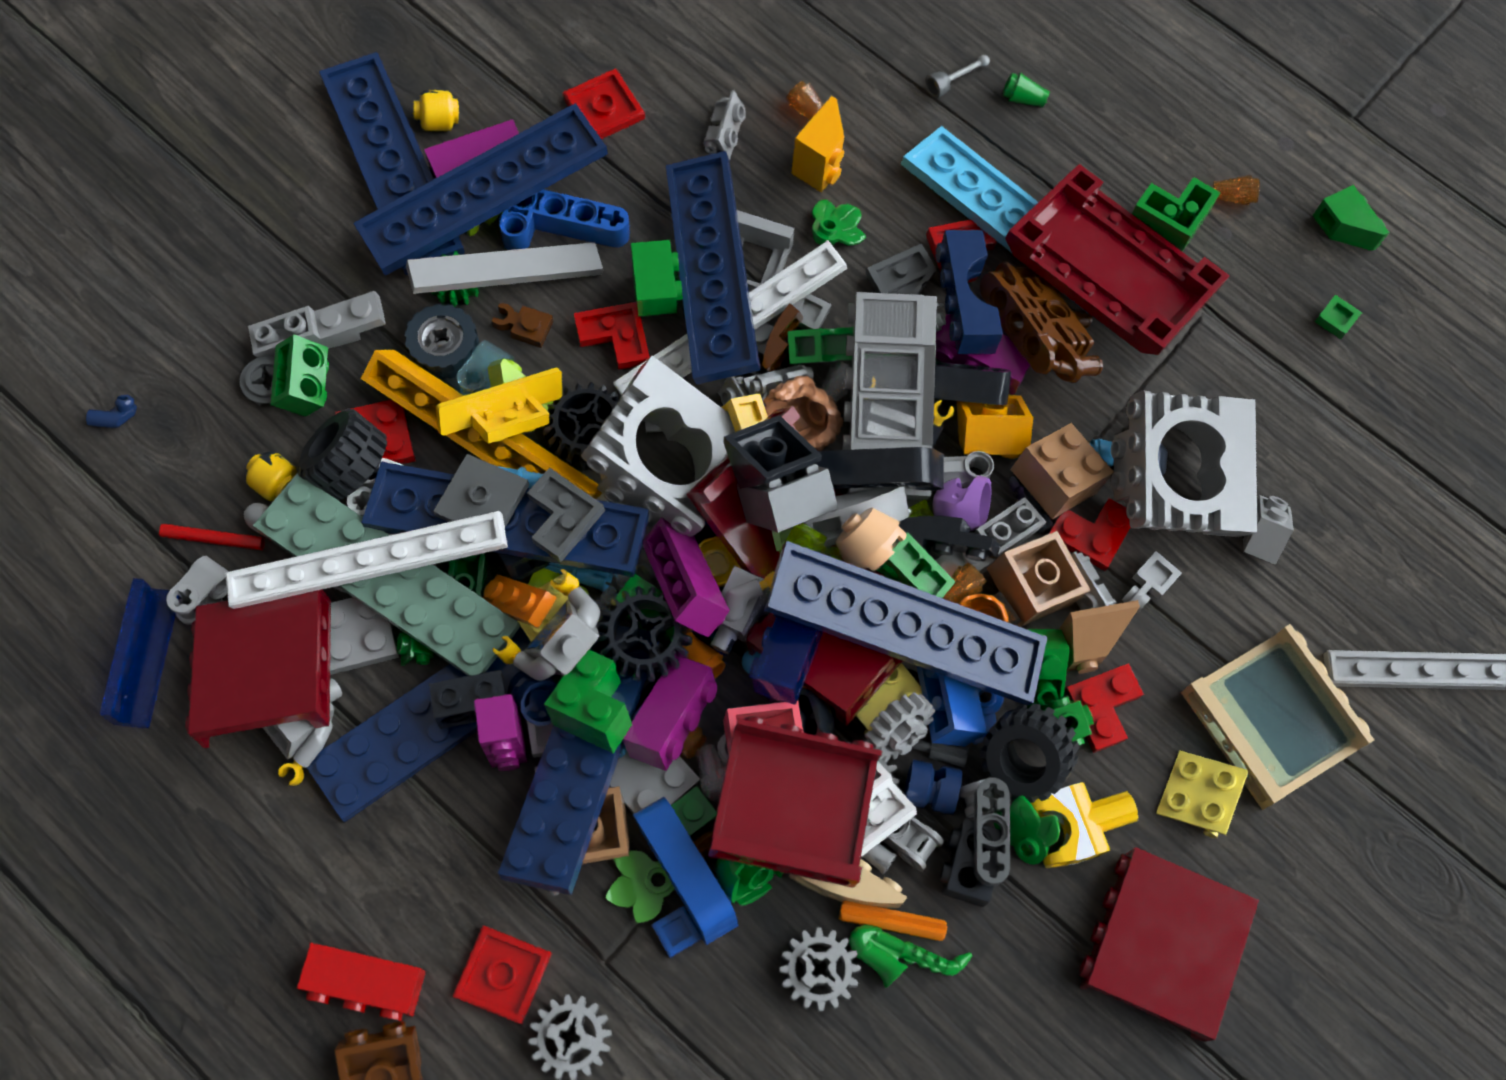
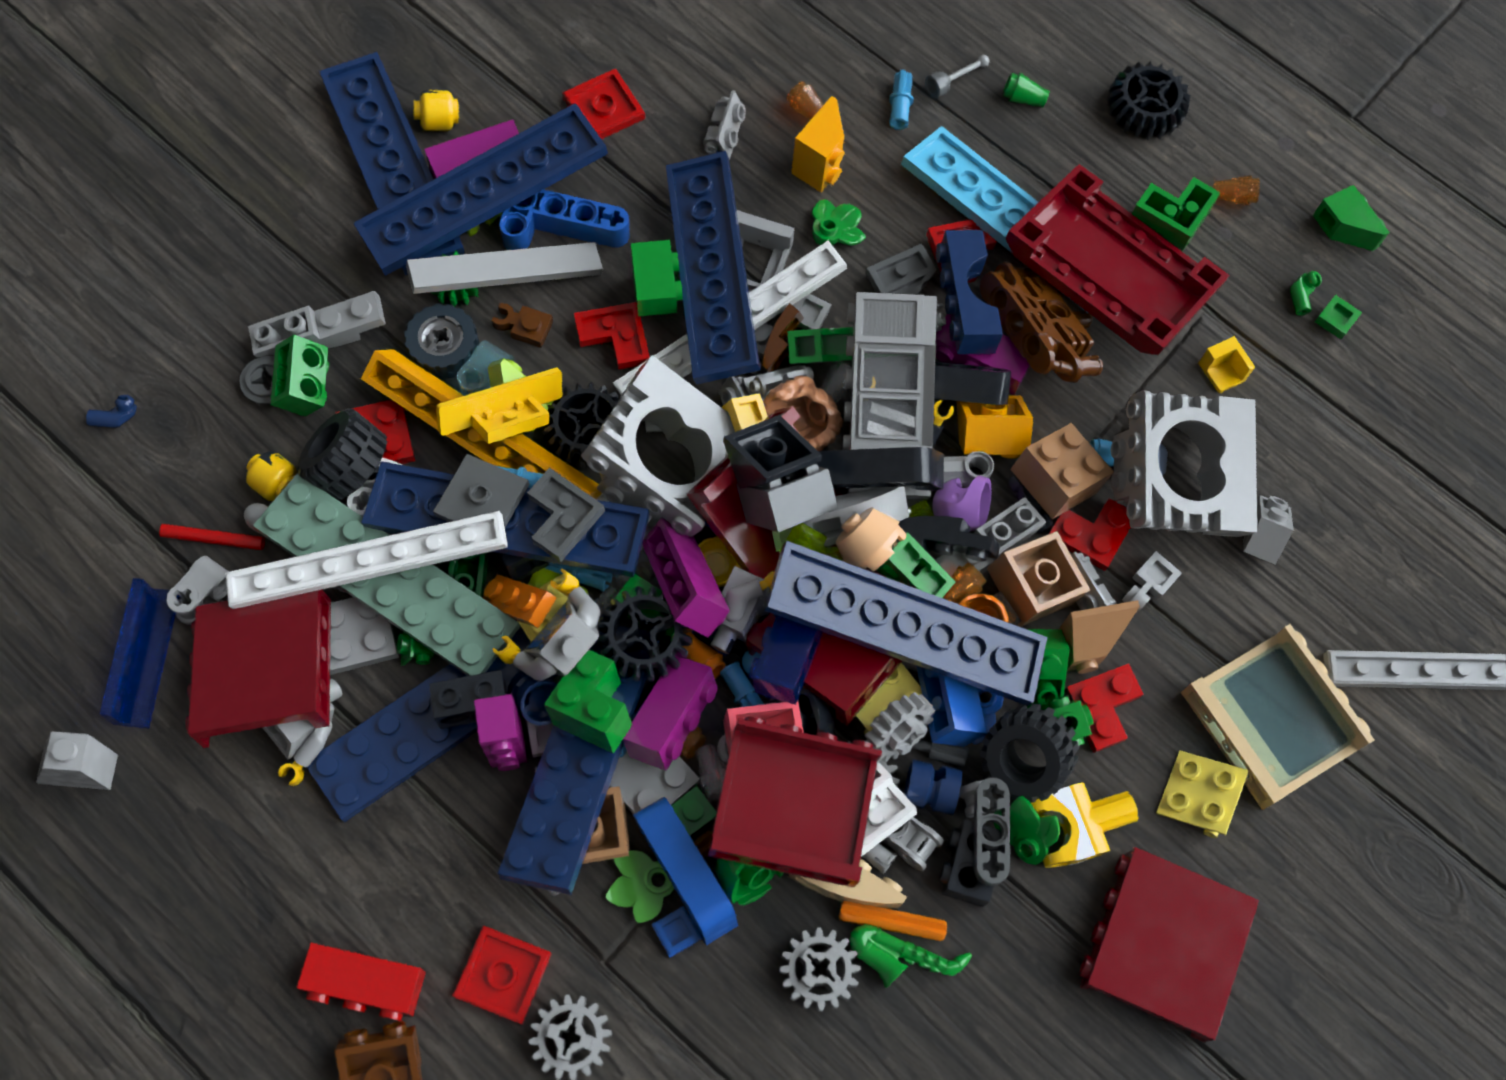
(76, 762): none -> light grey slope
(740, 686): none -> dark azure axle
(901, 100): none -> dark azure axle
(1150, 91): none -> black gear
(1226, 364): none -> yellow panel
(1302, 289): none -> green arm

